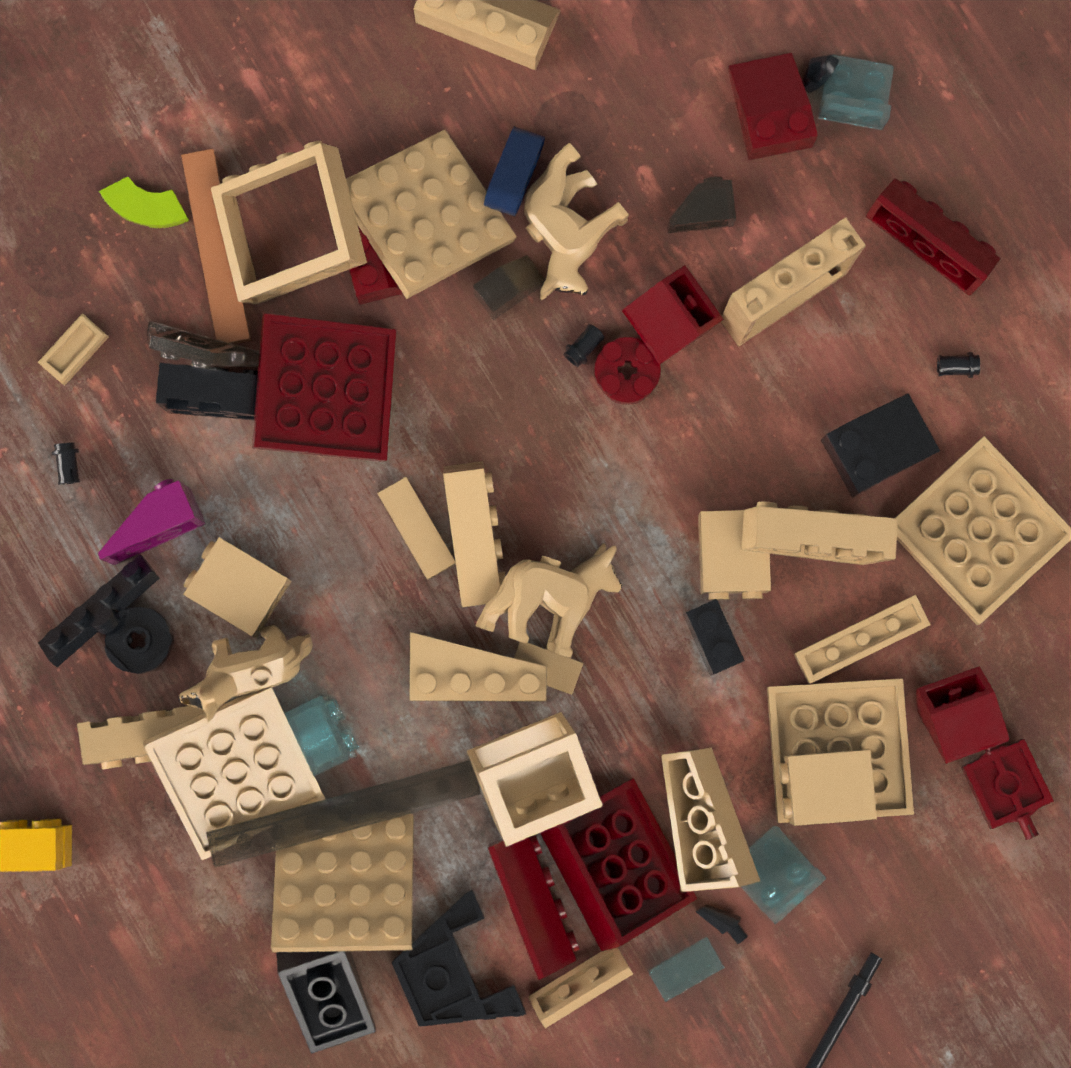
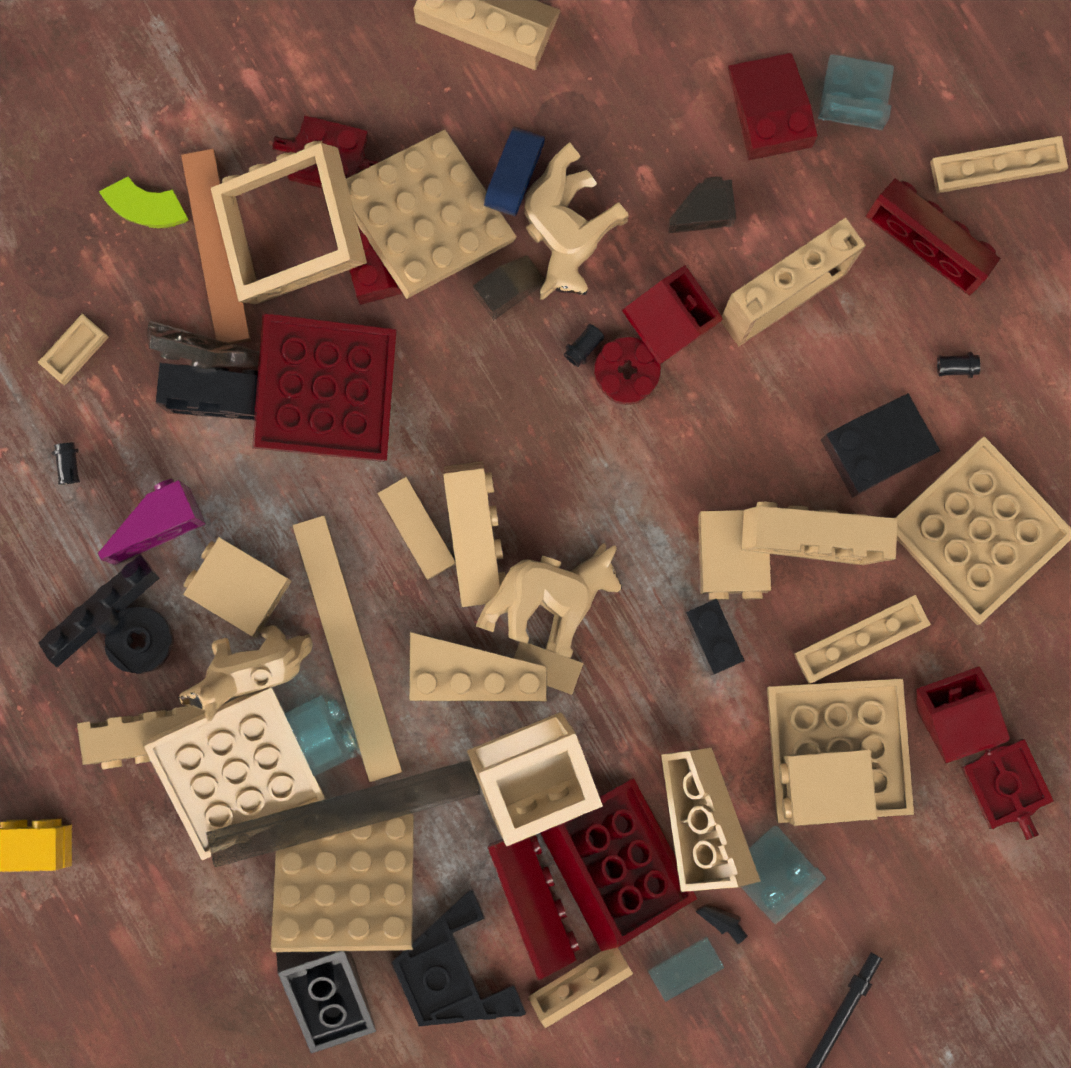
(347, 649): none -> tan tile
(348, 140): none -> dark red plate
(819, 72): black tile -> none
(999, 164): none -> tan plate

